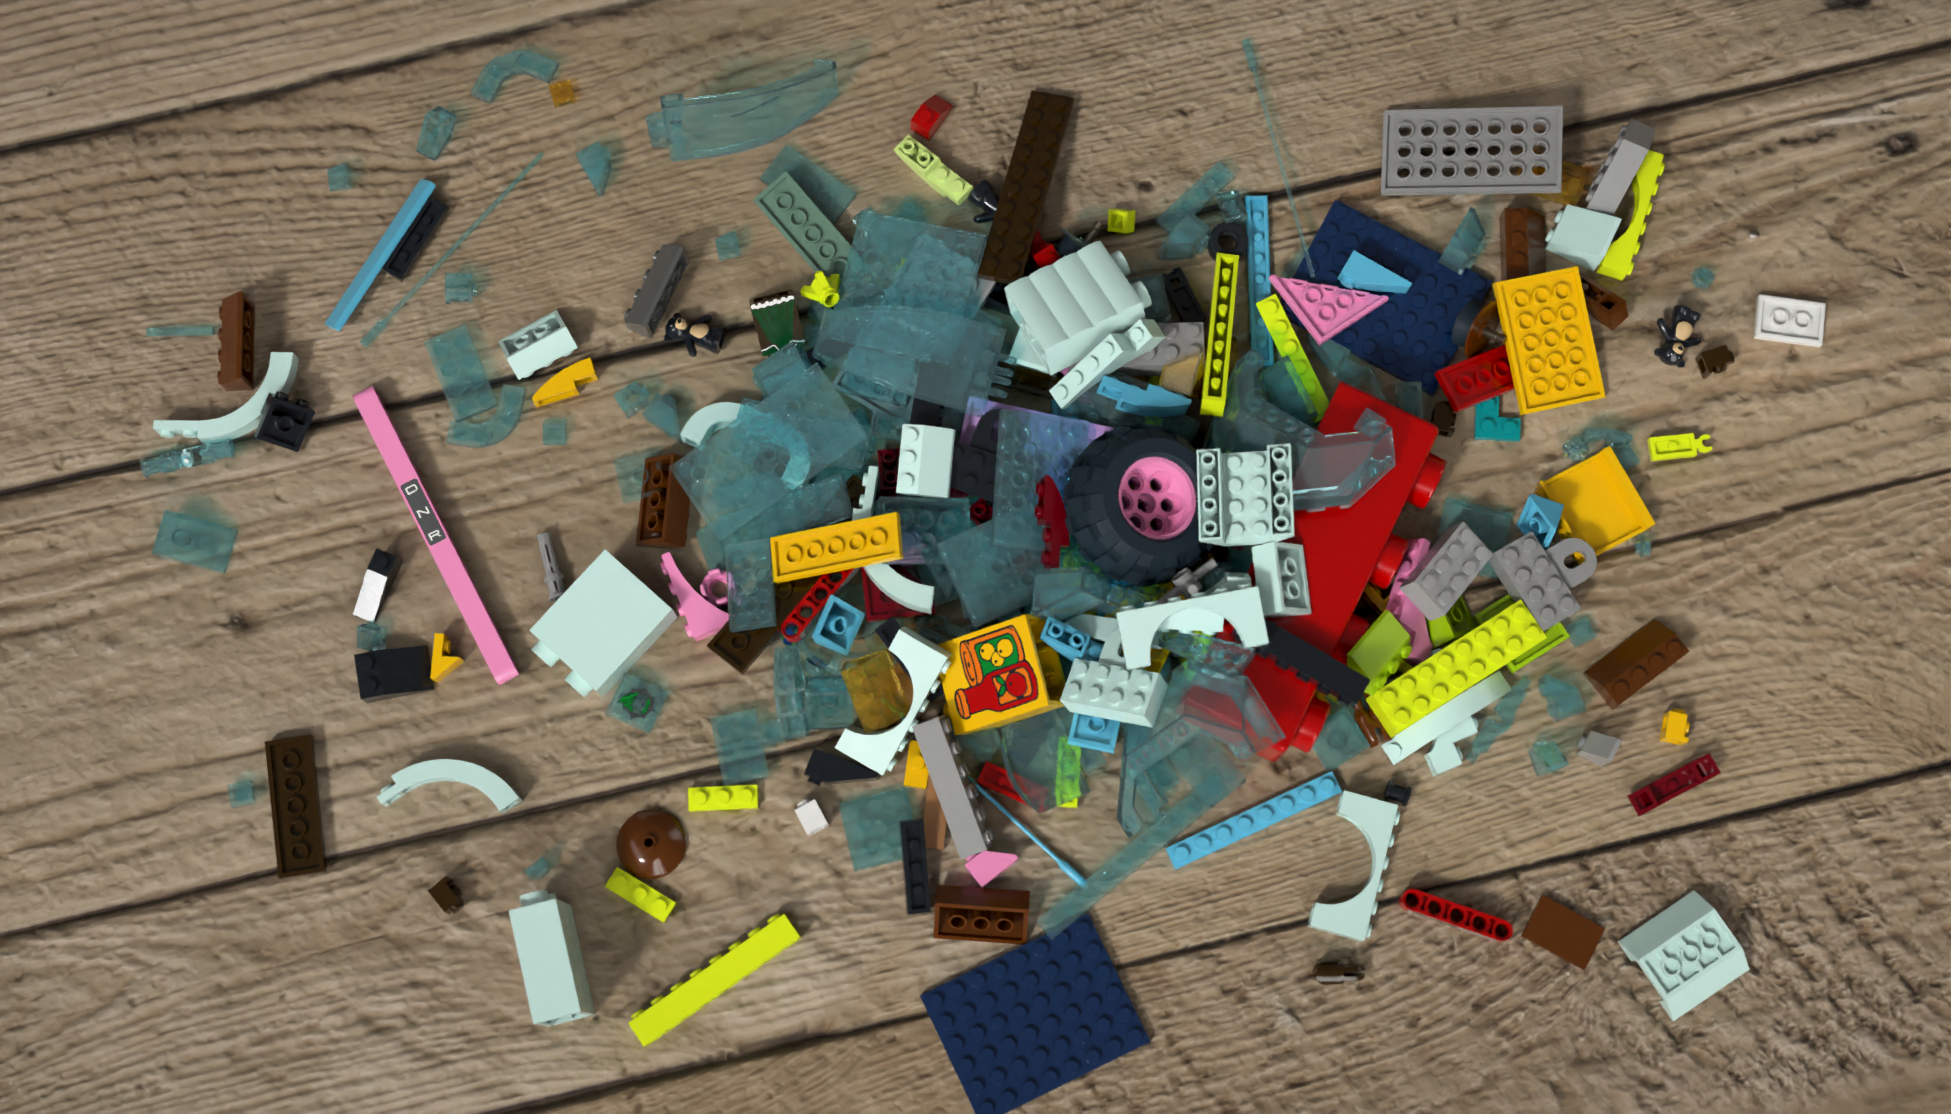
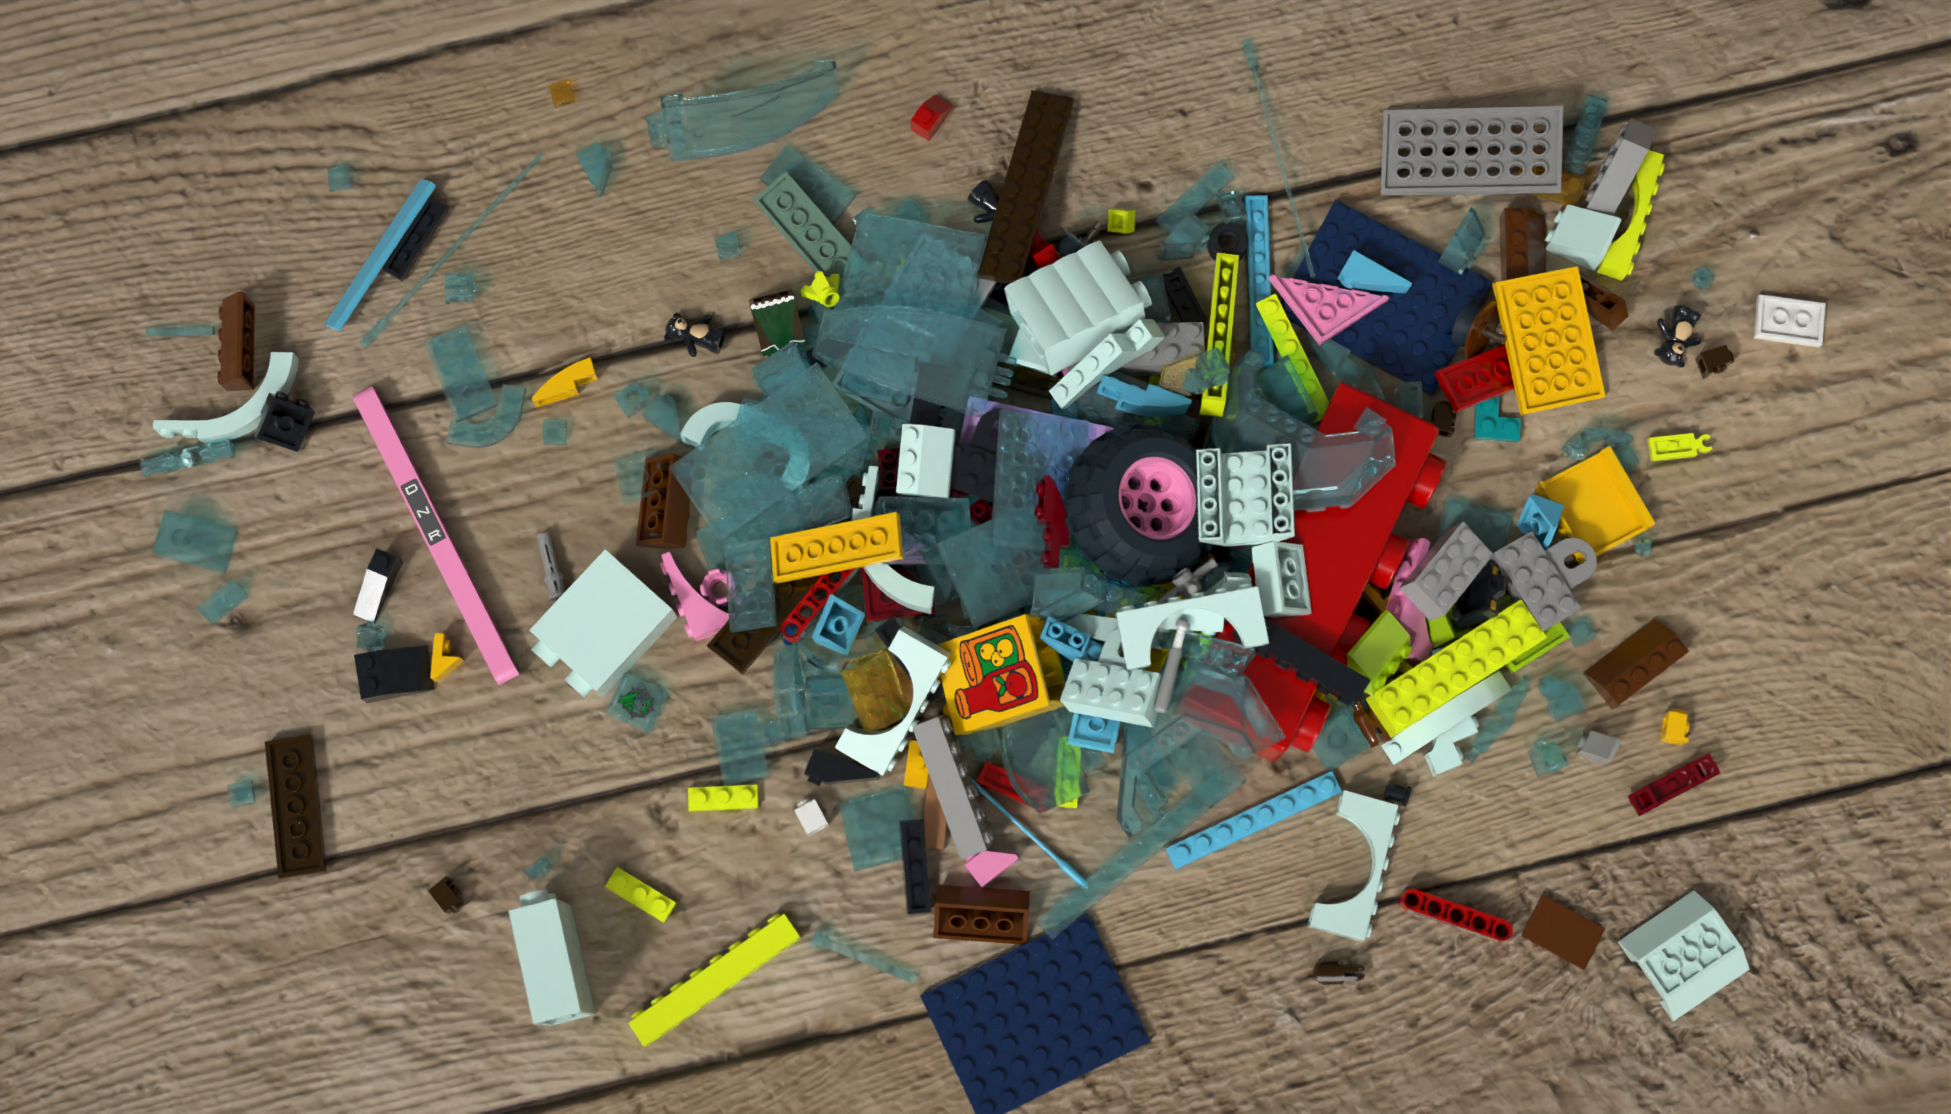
(222, 601): none -> clear light blue slope
(436, 132): clear light blue slope -> none
(451, 770): light aqua arch -> none
(512, 64): clear light blue plate -> none
(537, 345): light aqua slope -> none
(657, 290): dark grey slope -> none
(667, 846): reddish brown dish -> none
(821, 940): none -> clear light blue piece
(932, 171): yellowish green slope -> none
(1169, 676): none -> light grey piece
(1209, 371): none -> clear light blue brick
(1480, 598): none -> black piece
(1584, 134): none -> clear light blue slope

